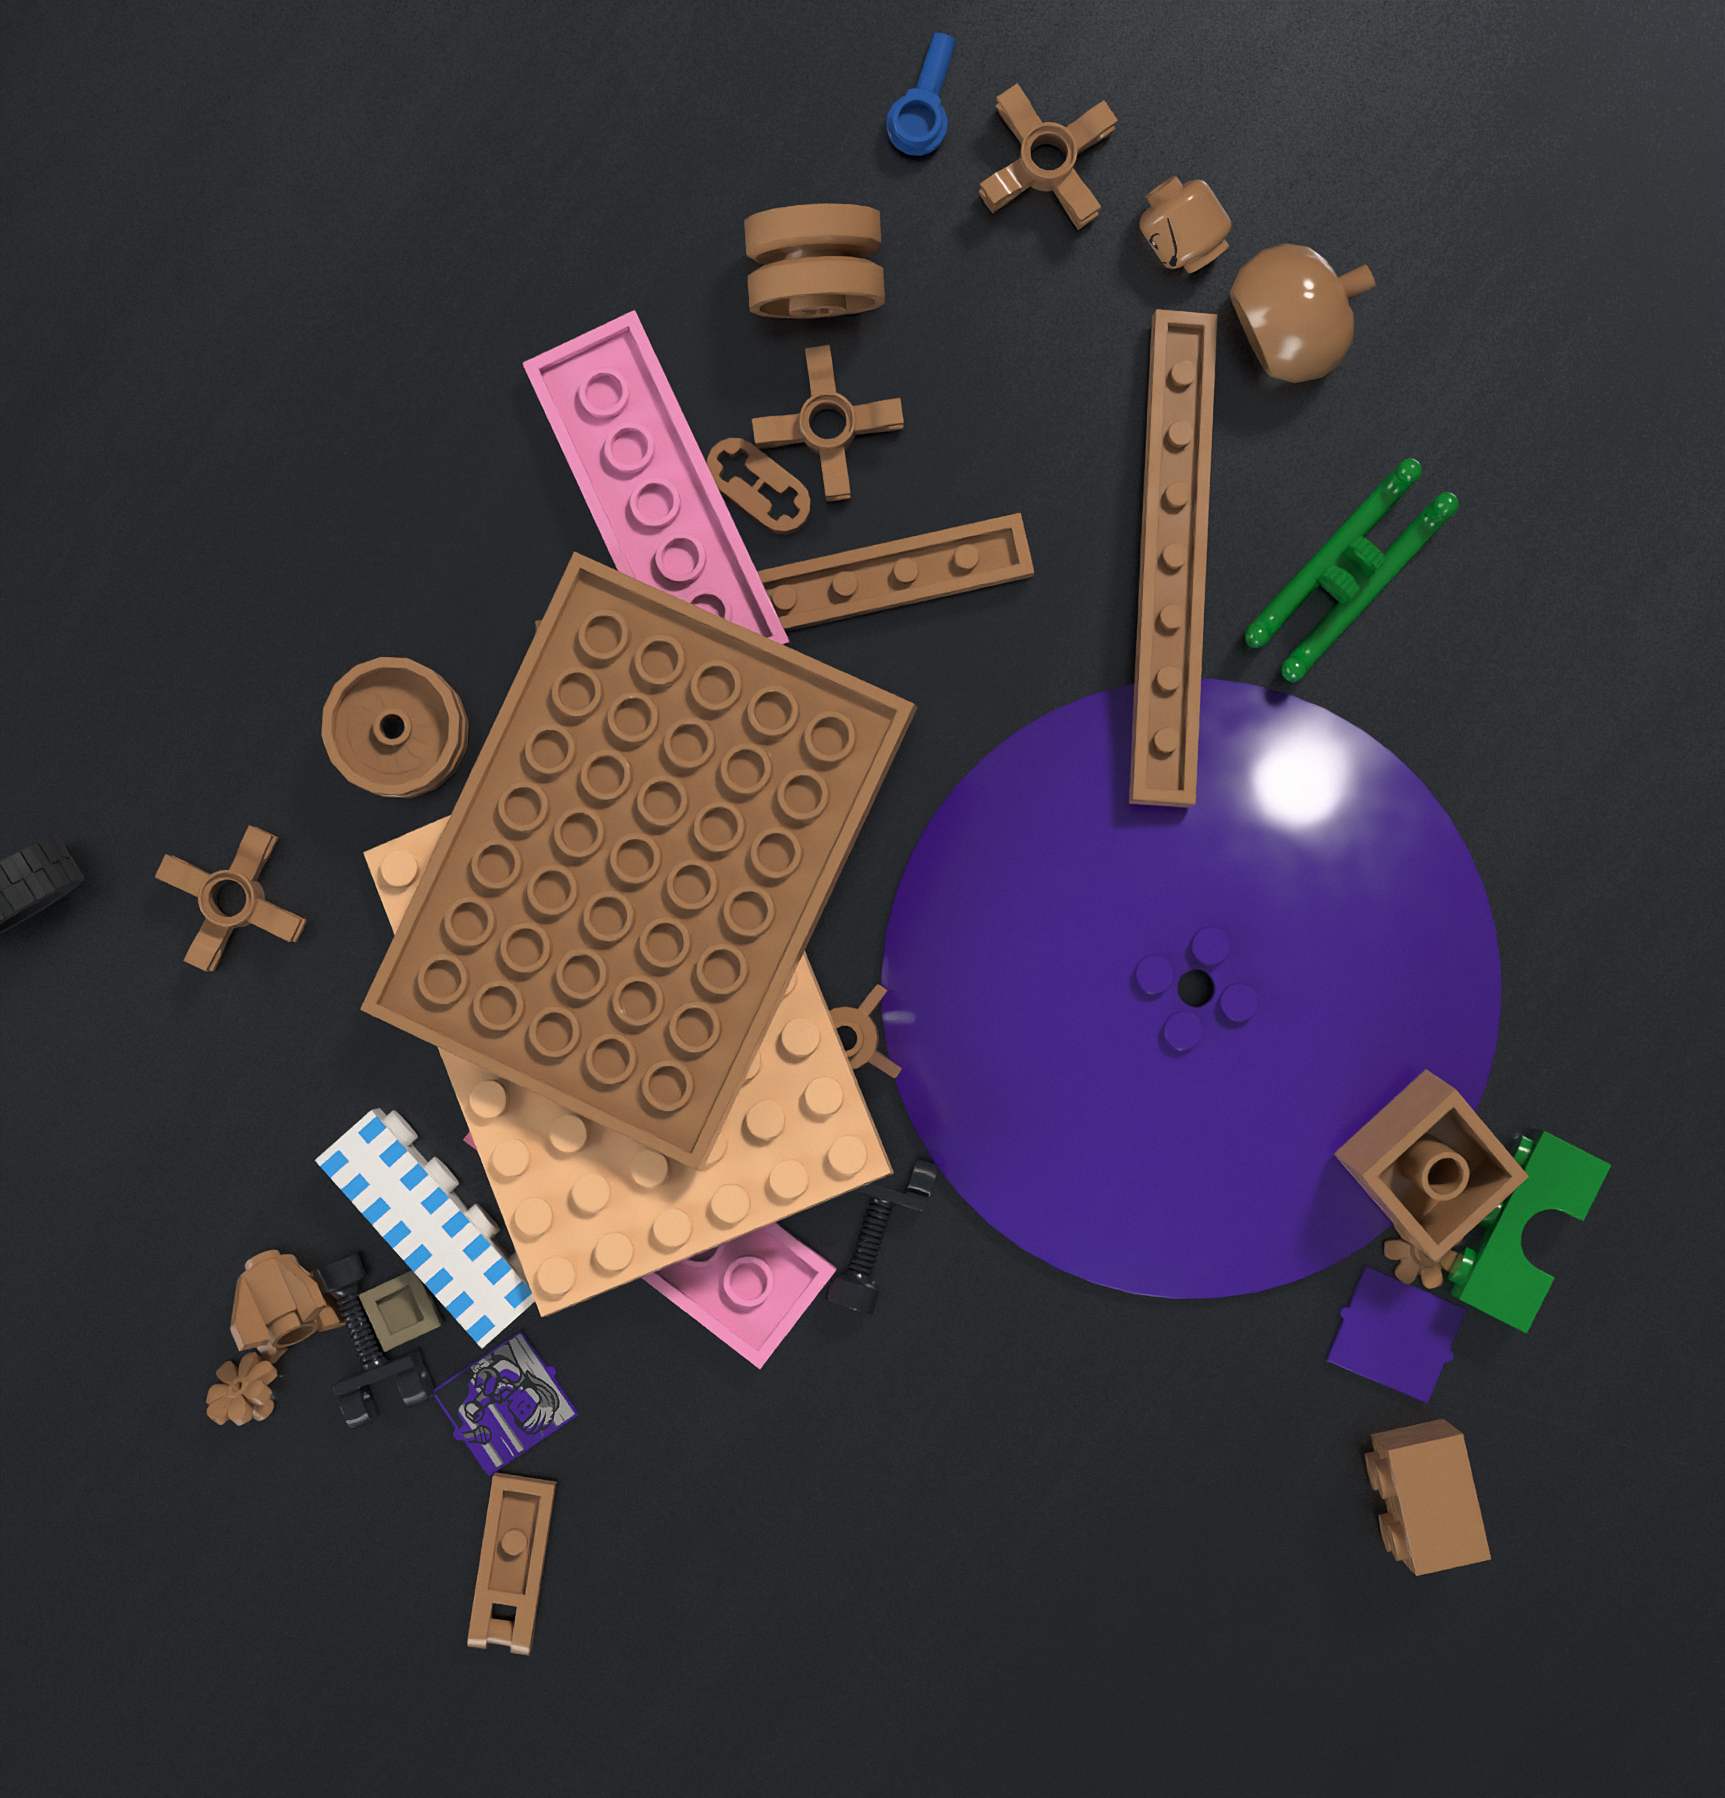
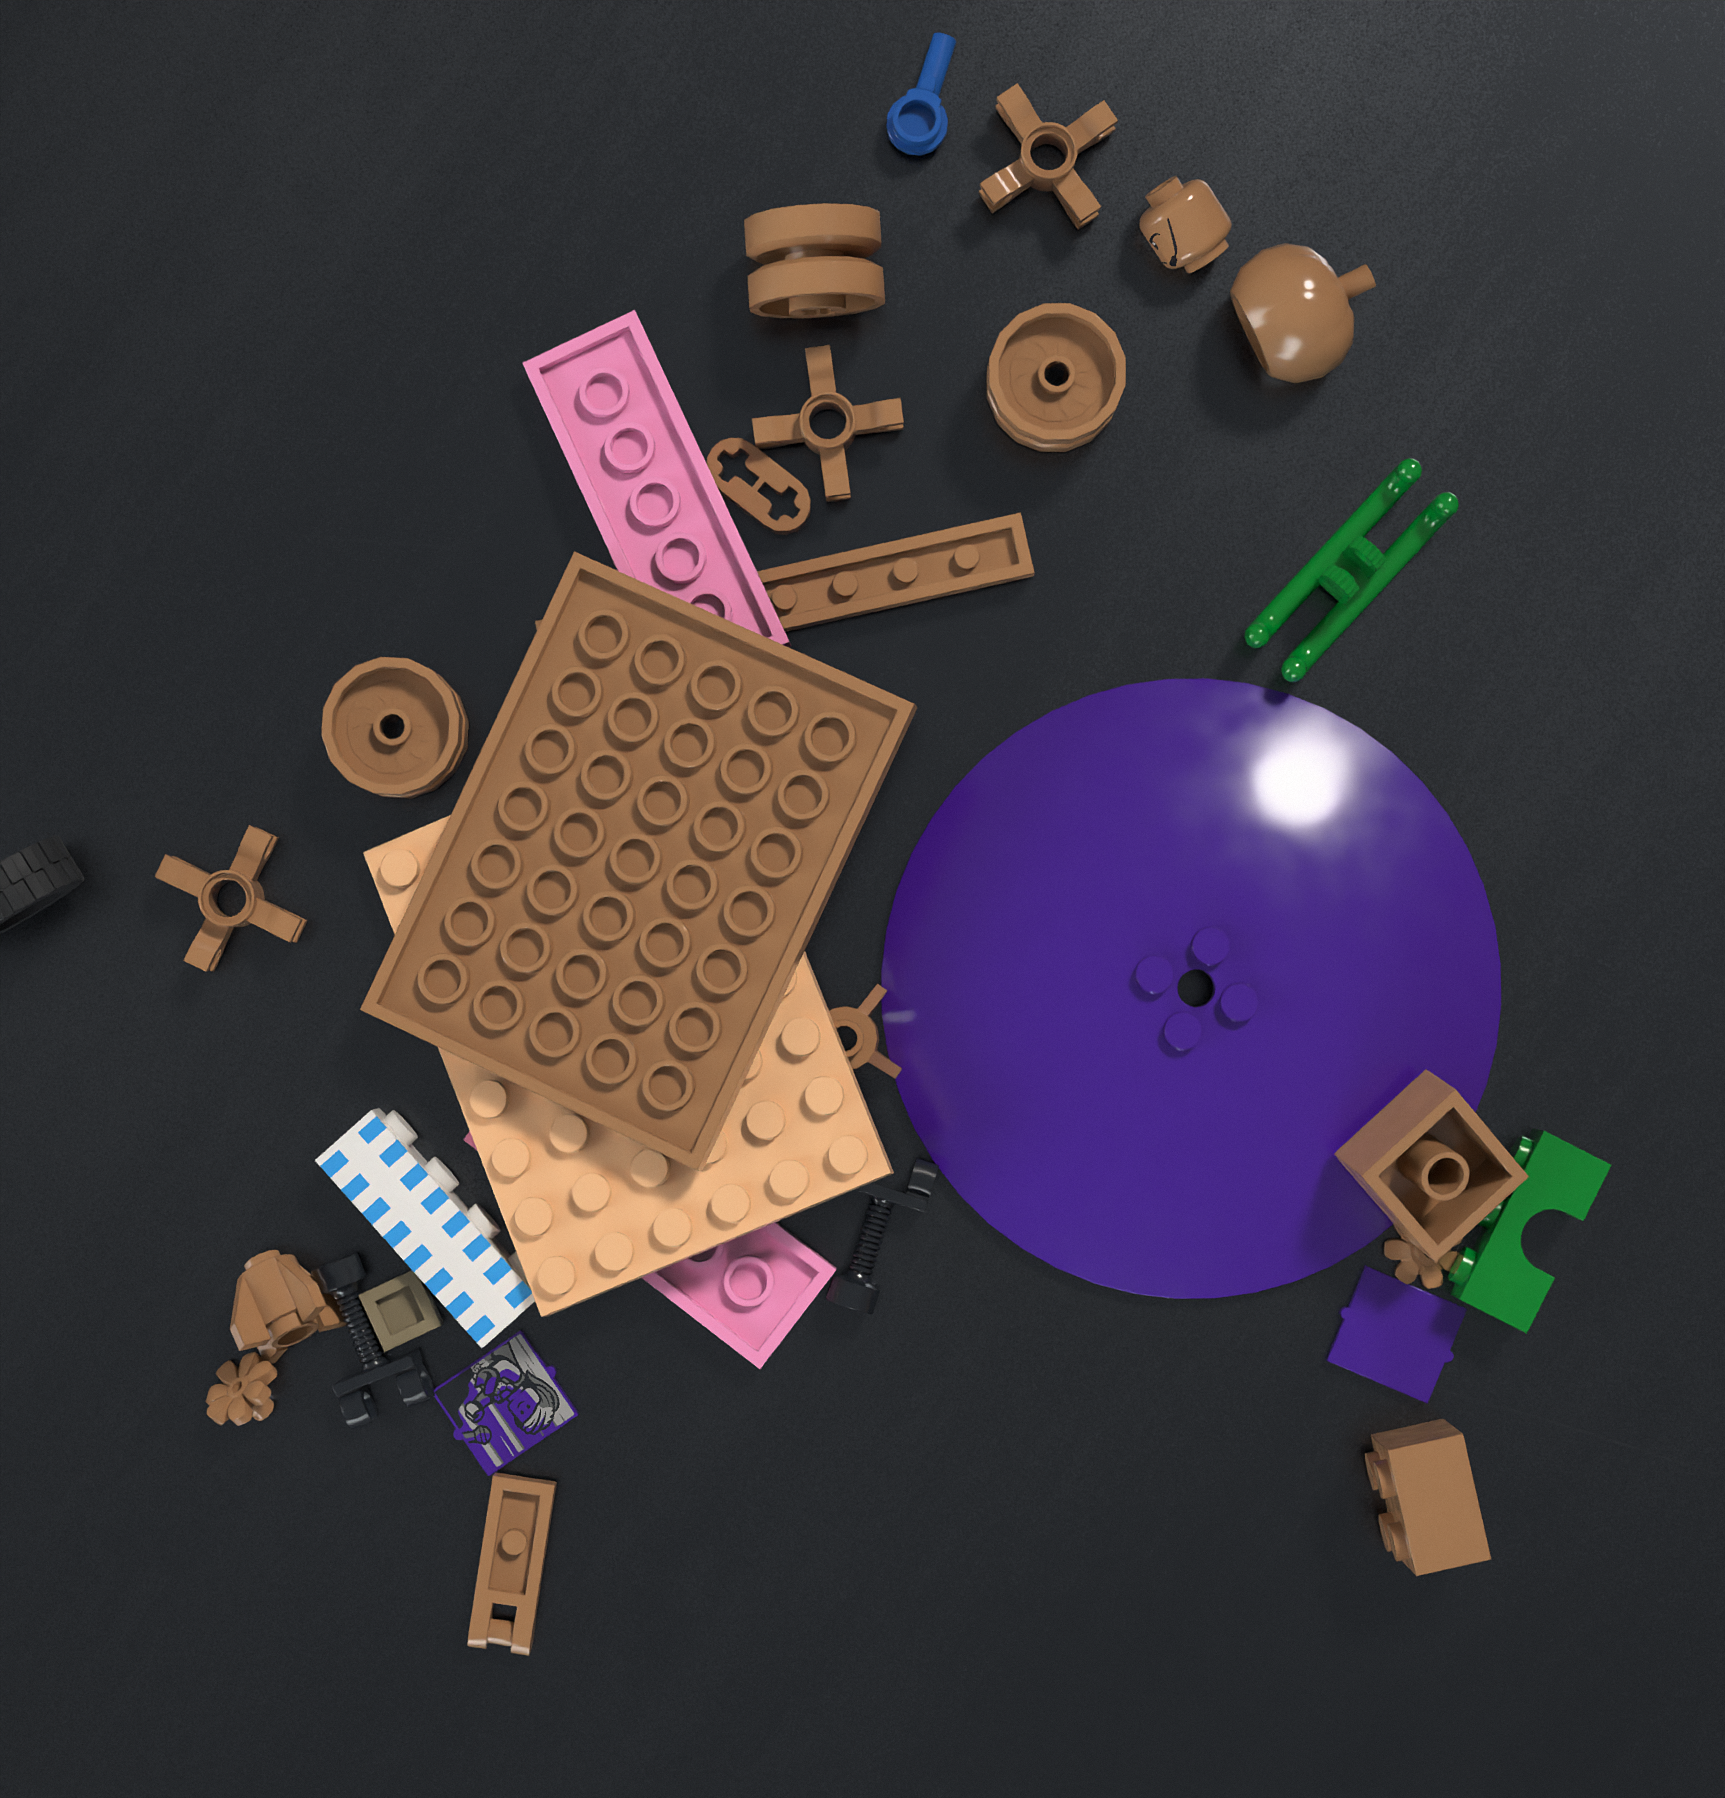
(1051, 415): none -> medium nougat wheel
(1173, 559): medium nougat plate -> none

